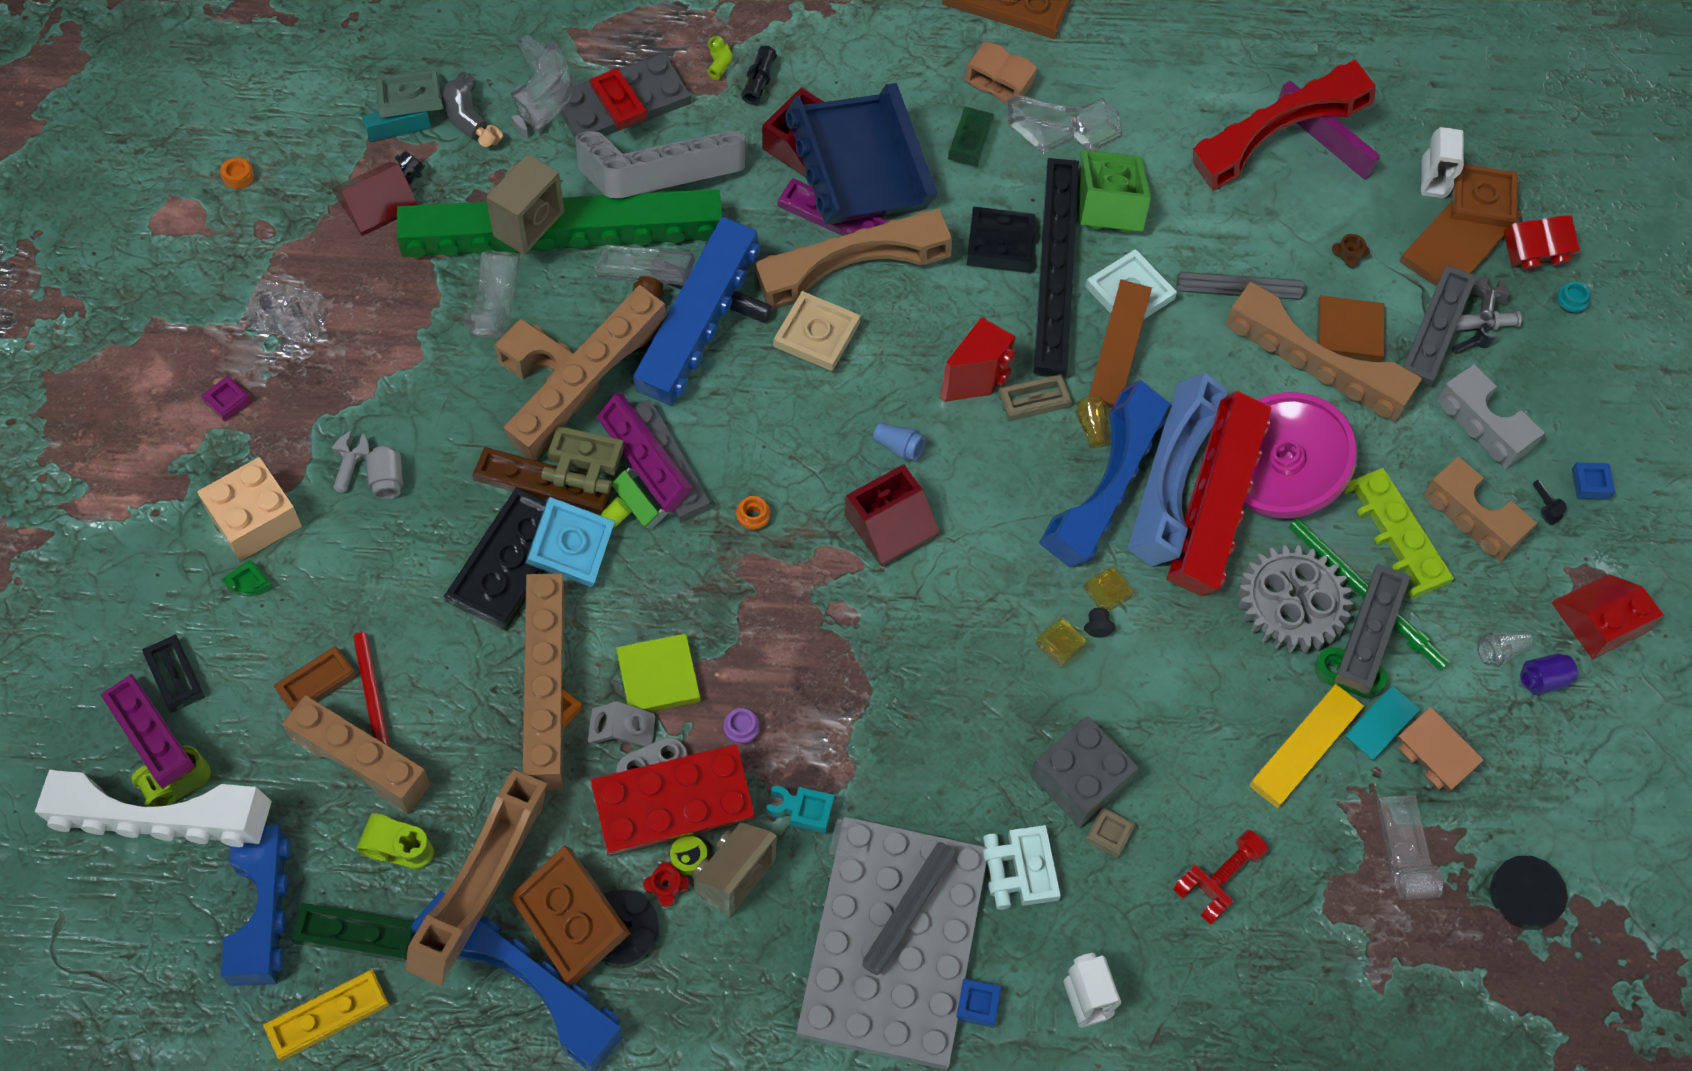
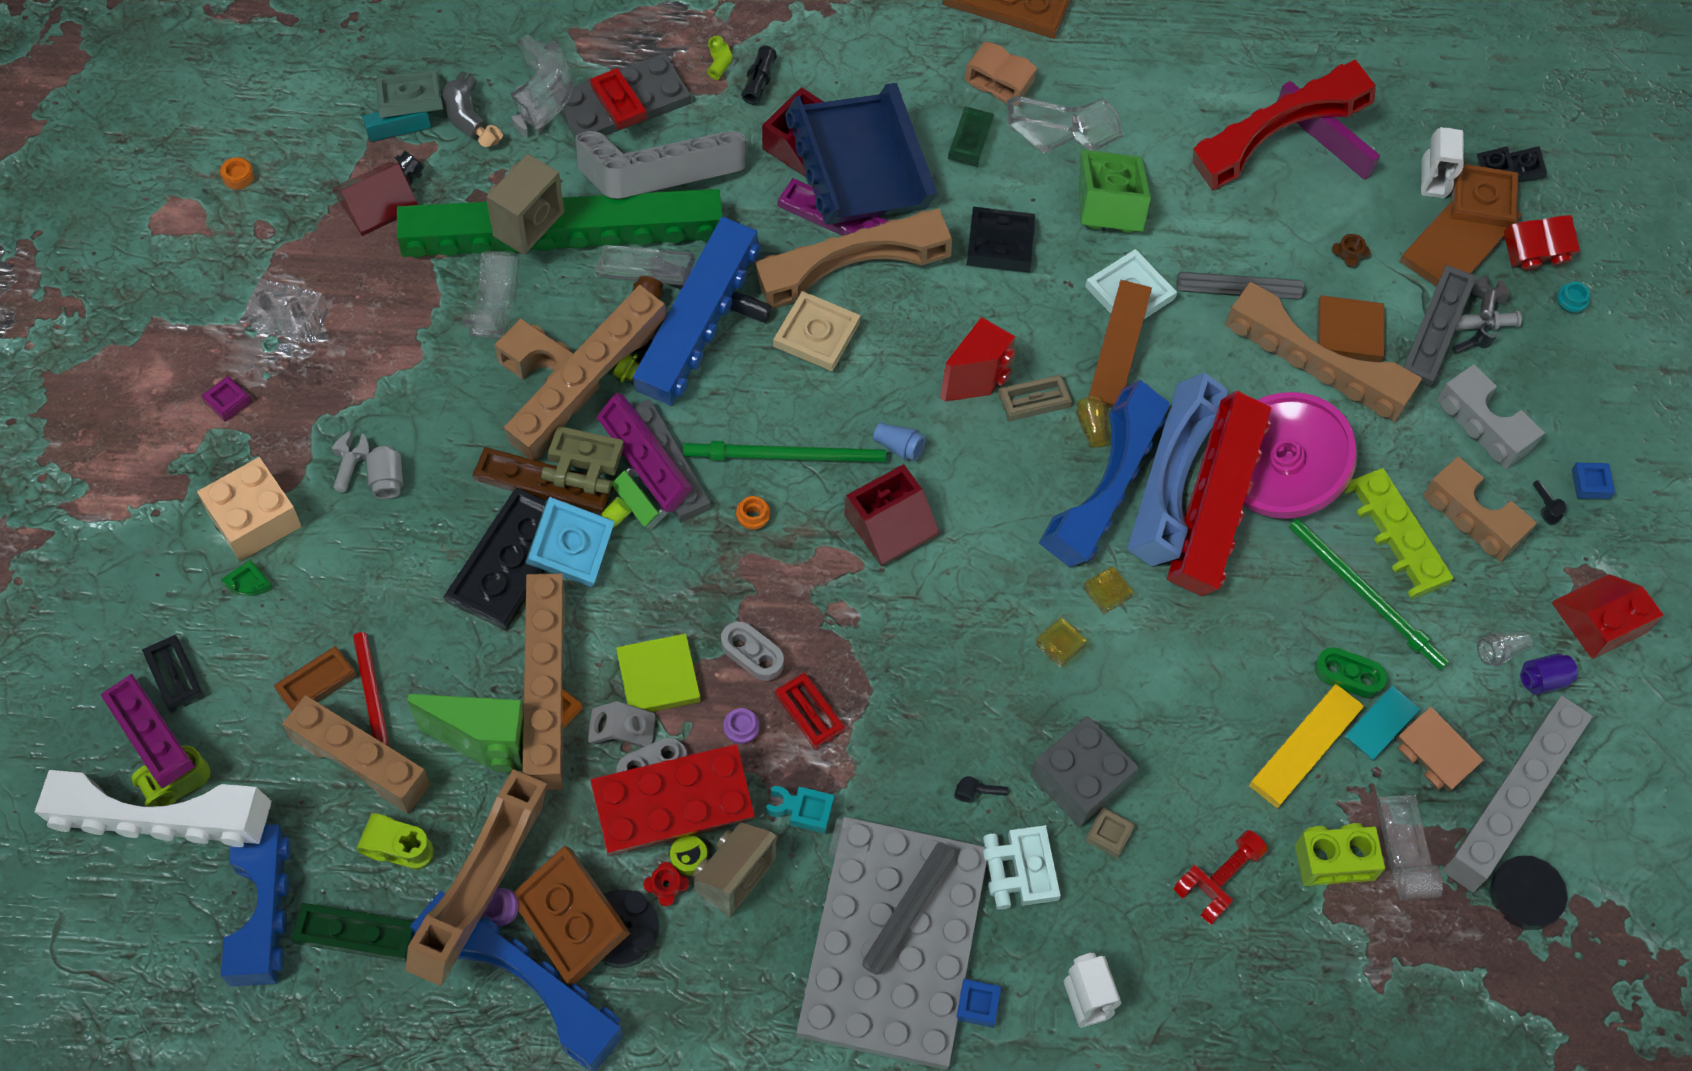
(326, 1015): yellow tile -> none
(476, 727): none -> bright green slope
(502, 907): none -> medium lavender plate
(626, 368): none -> lime plate
(718, 451): none -> green bar
(753, 652): none -> light grey plate
(826, 735): none -> red tile
(969, 786): none -> black hand
(1056, 268): black plate -> none
(1099, 623): black piece -> none
(1294, 598): light grey gear -> none
(1341, 863): none -> lime brick
(1372, 629): dark grey plate -> none
(1517, 794): none -> light grey arch
(1527, 162): none -> black slope

